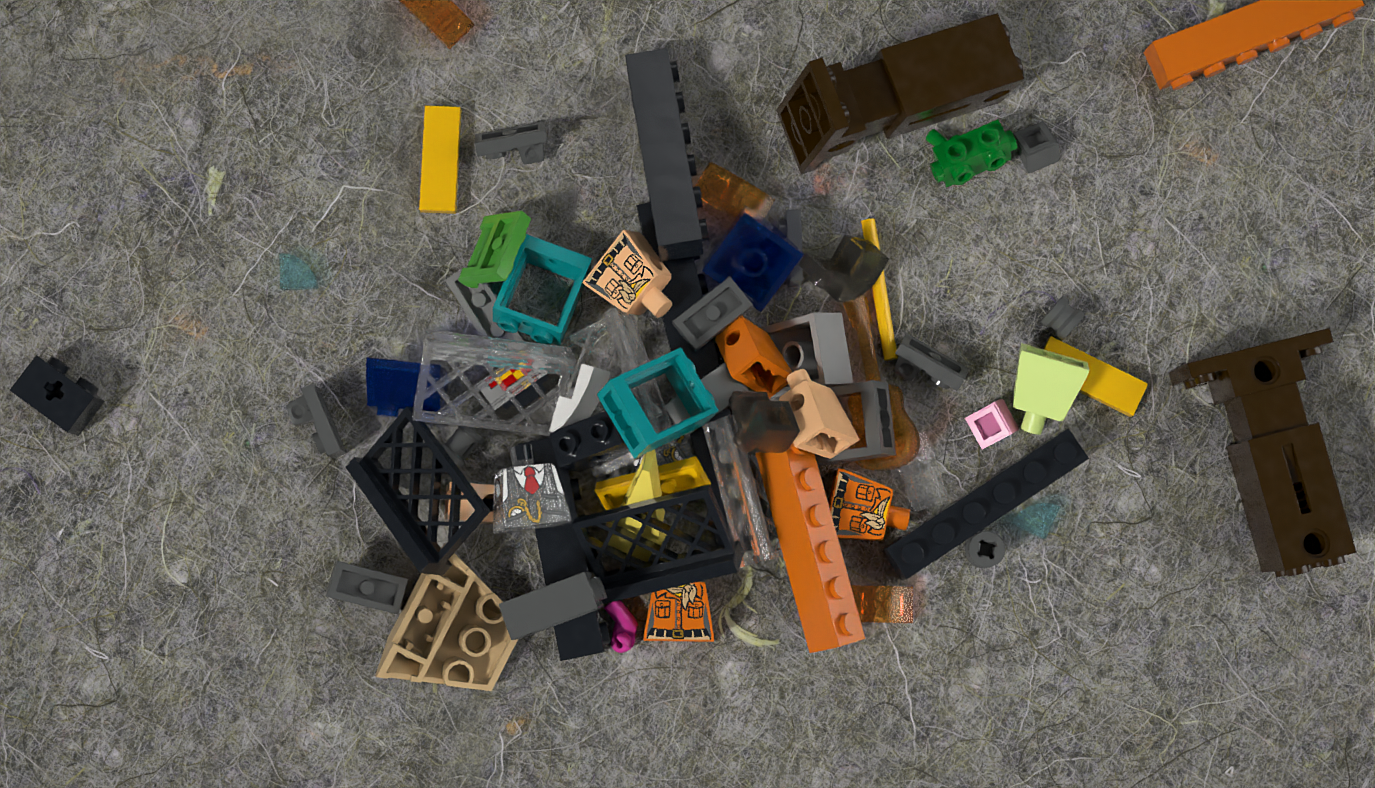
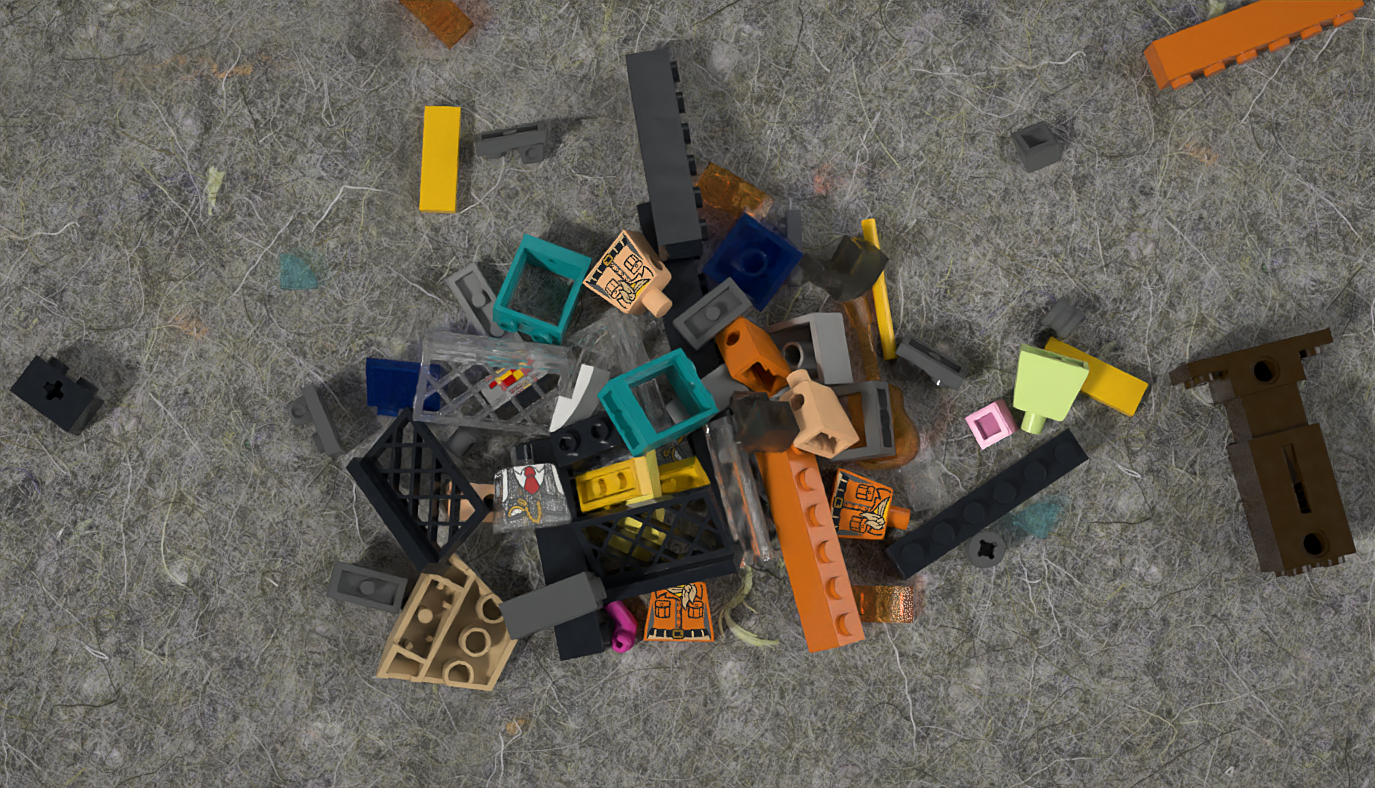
(495, 248): bright green plate -> none
(613, 484): none -> yellow tile
(899, 89): dark brown brick -> none
(970, 153): green brick -> none

